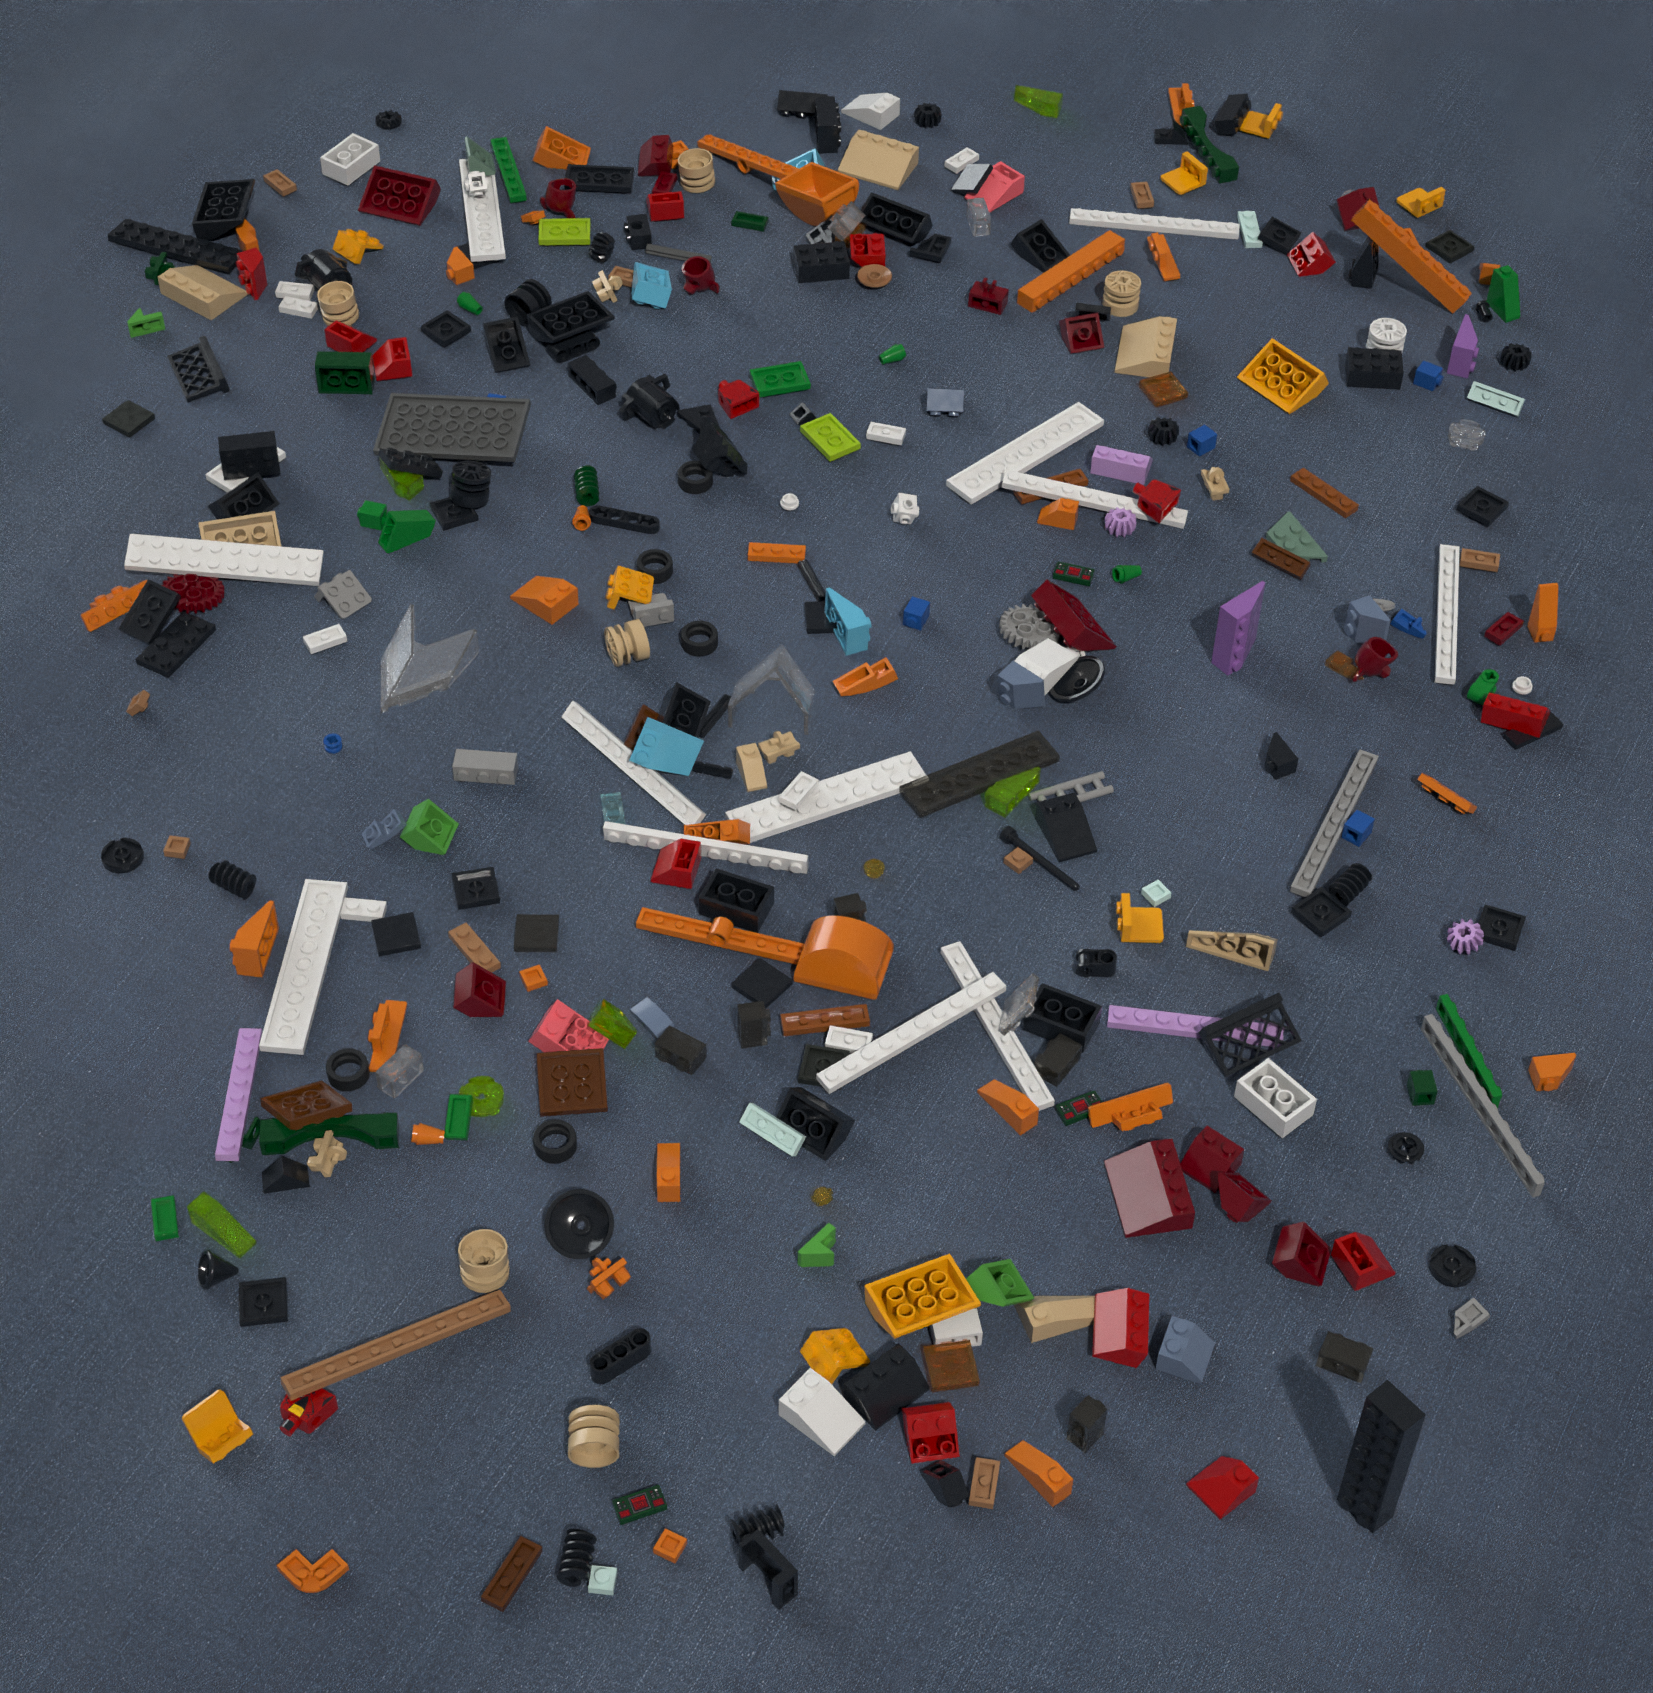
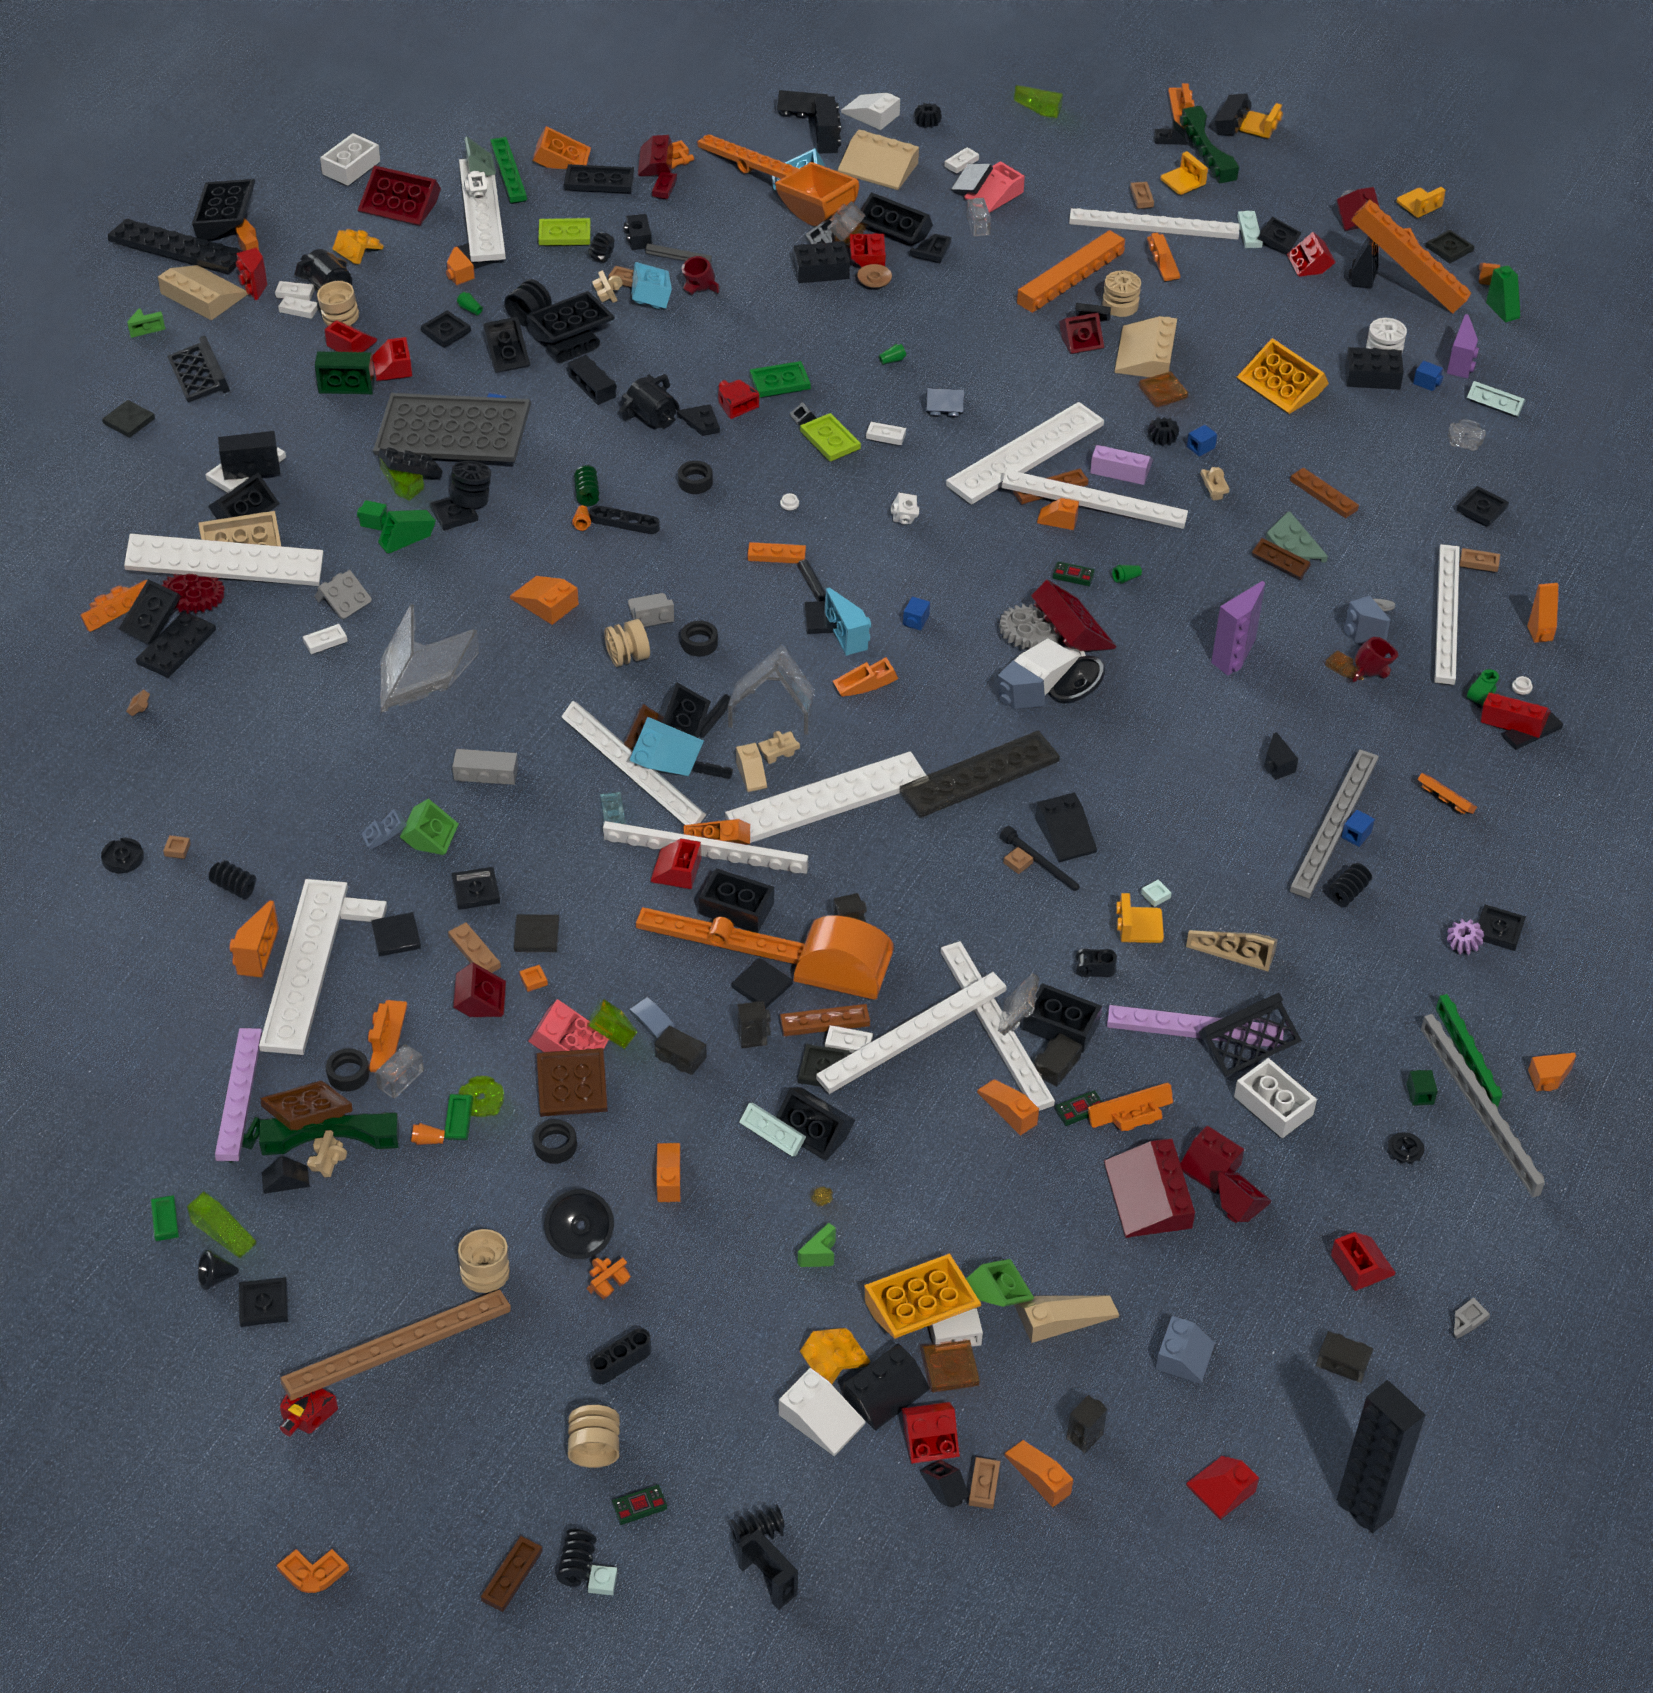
(157, 266): dark green hips -> none
(215, 1427): light orange bracket -> none
(280, 182): medium nougat plate -> none
(337, 743): blue bush -> none
(383, 121): black gear -> none
(533, 217): orange plate -> none
(560, 200): dark red piece -> none
(629, 585): light orange bracket -> none
(656, 556): black tyre -> none
(665, 206): red slope -> none
(670, 1546): orange plate -> none
(696, 170): tan wheel -> none
(717, 451): black slope -> none
(750, 221): dark green tile -> none
(798, 790): white plate -> none
(874, 868): clear yellow plate -> none
(988, 297): dark red brick -> none
(1011, 791): clear neon green slope -> none
(1039, 246): black slope -> none
(1059, 789): light grey bar -> none
(1120, 522): lavender gear -> none
(1121, 1326): red slope -> none
(1157, 499): red torso -> none
(1301, 1254): dark red slope -> none
(1321, 912): black plate -> none
(1408, 624): blue slope -> none
(1452, 1265): black tile -> none
(1483, 308): black pin -> none
(1503, 628): dark red plate -> none
(1516, 357): black gear -> none

